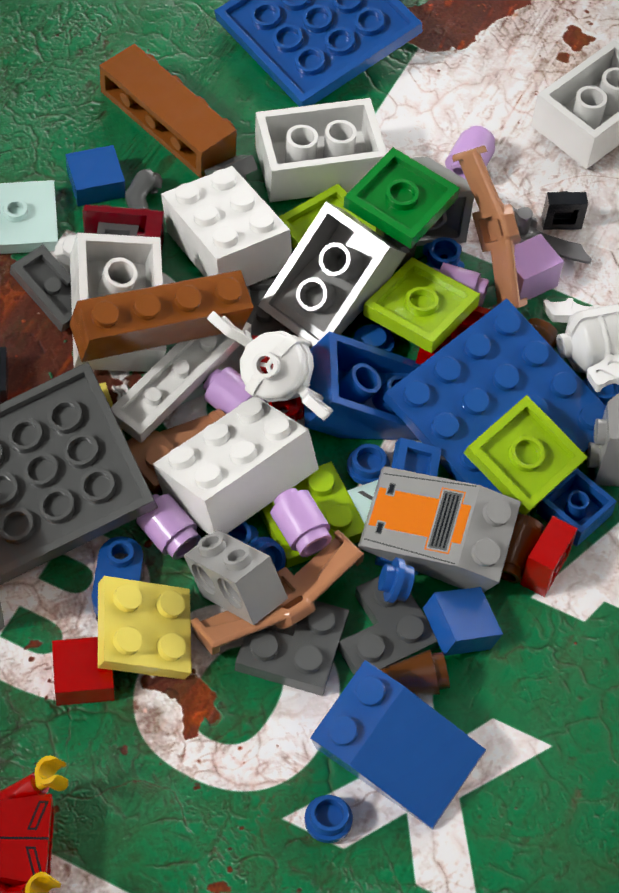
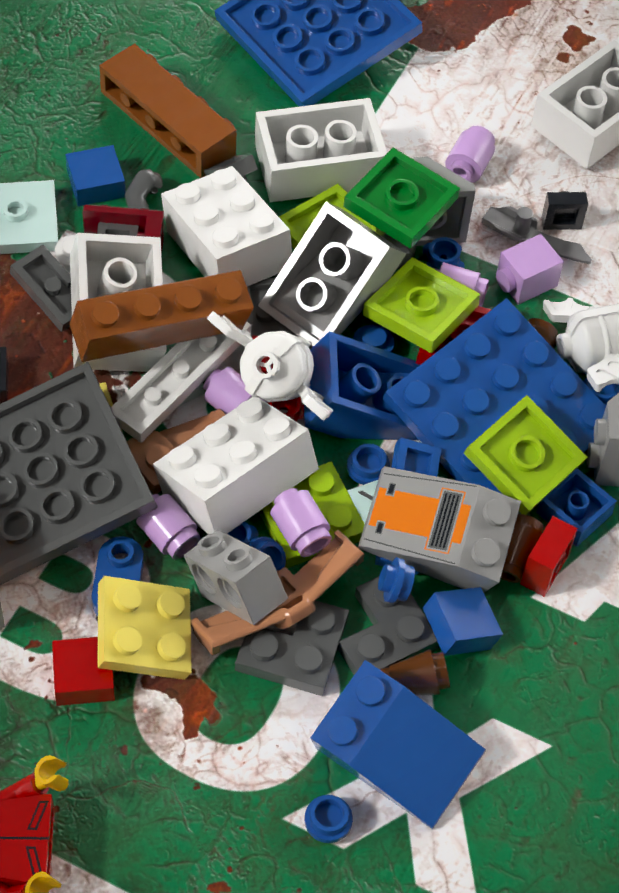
(494, 225): nougat plate -> none

